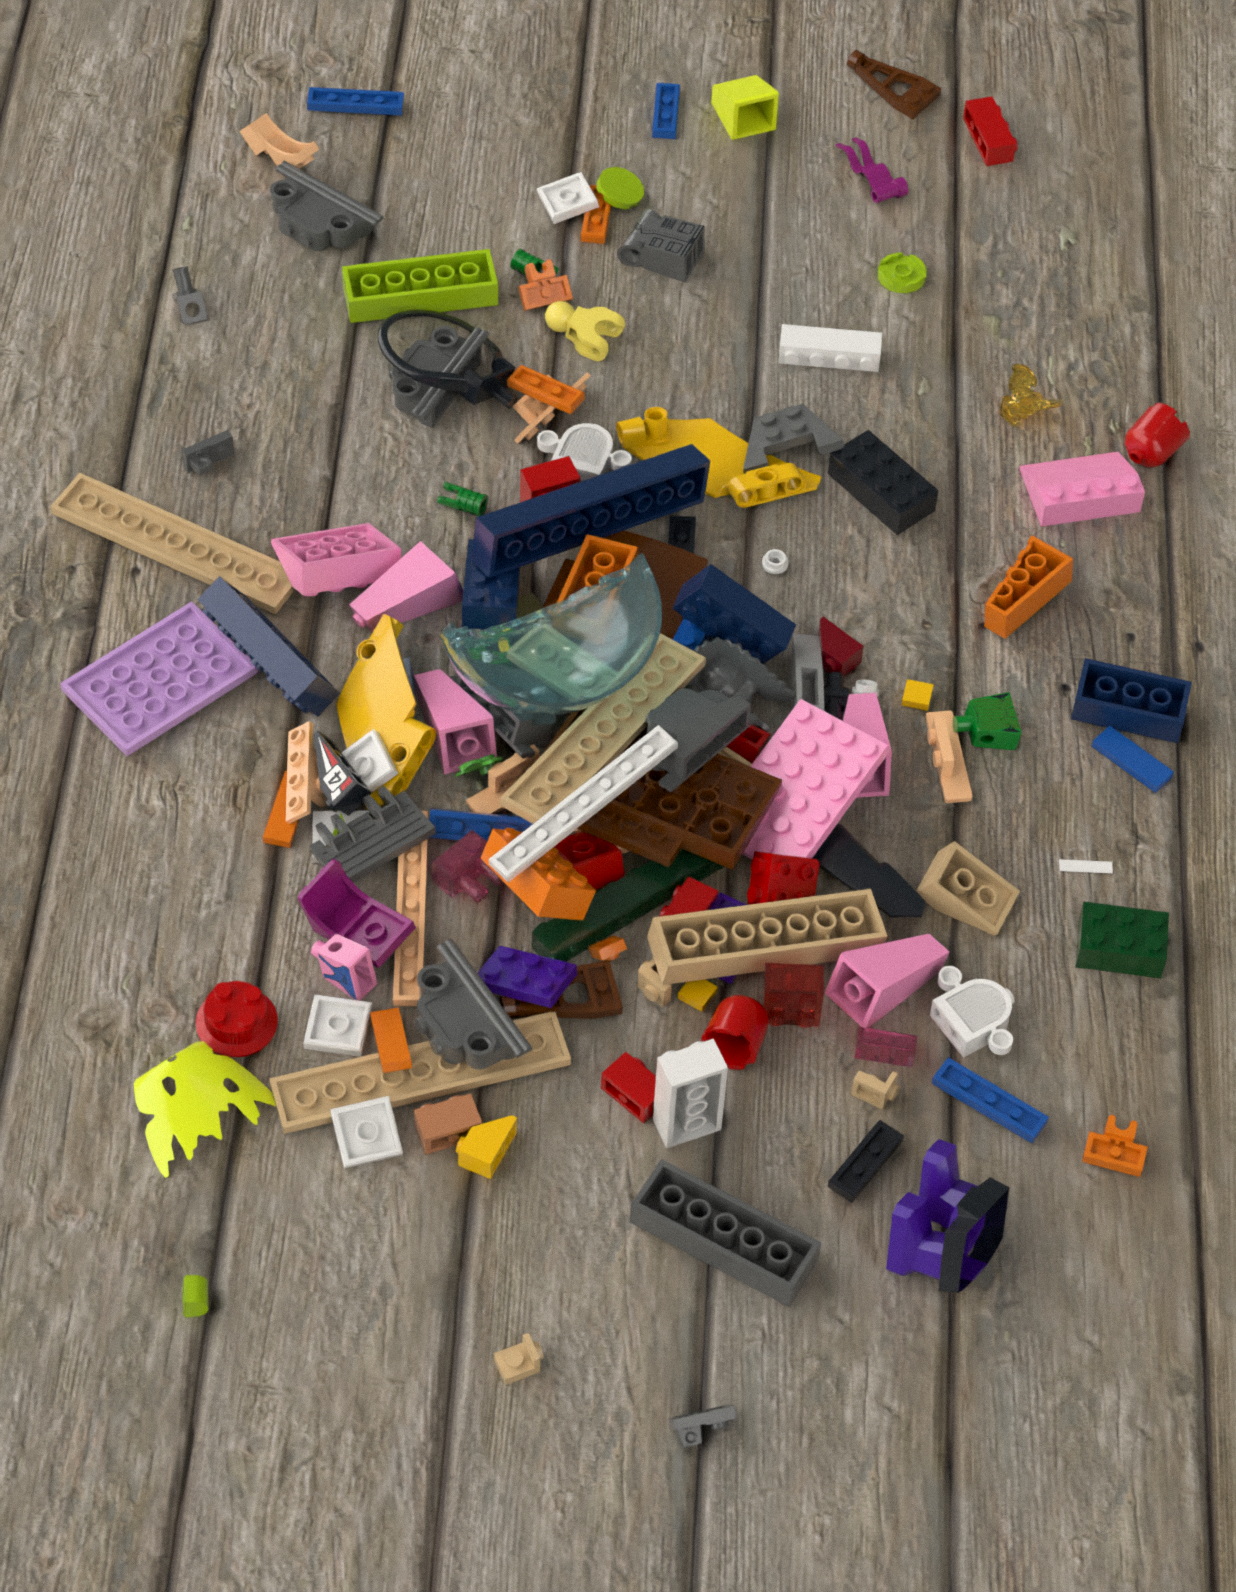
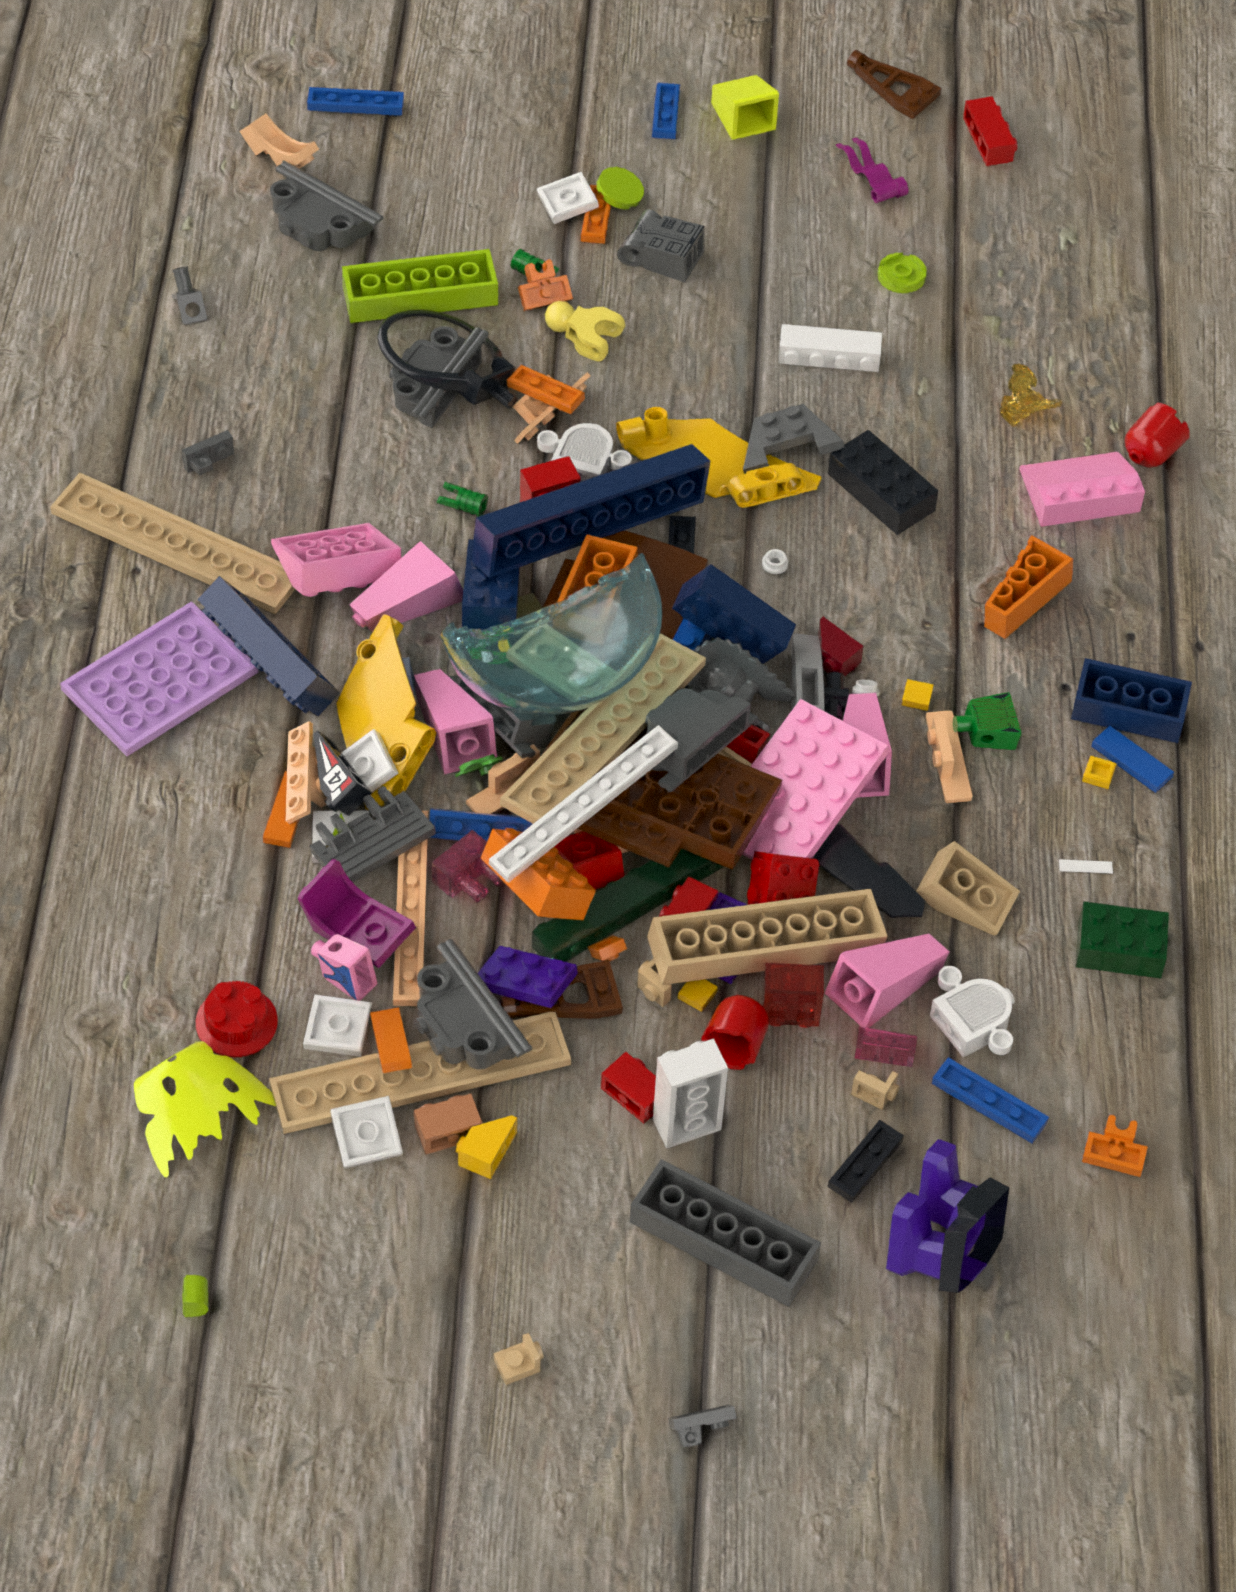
(1099, 772): none -> yellow tile

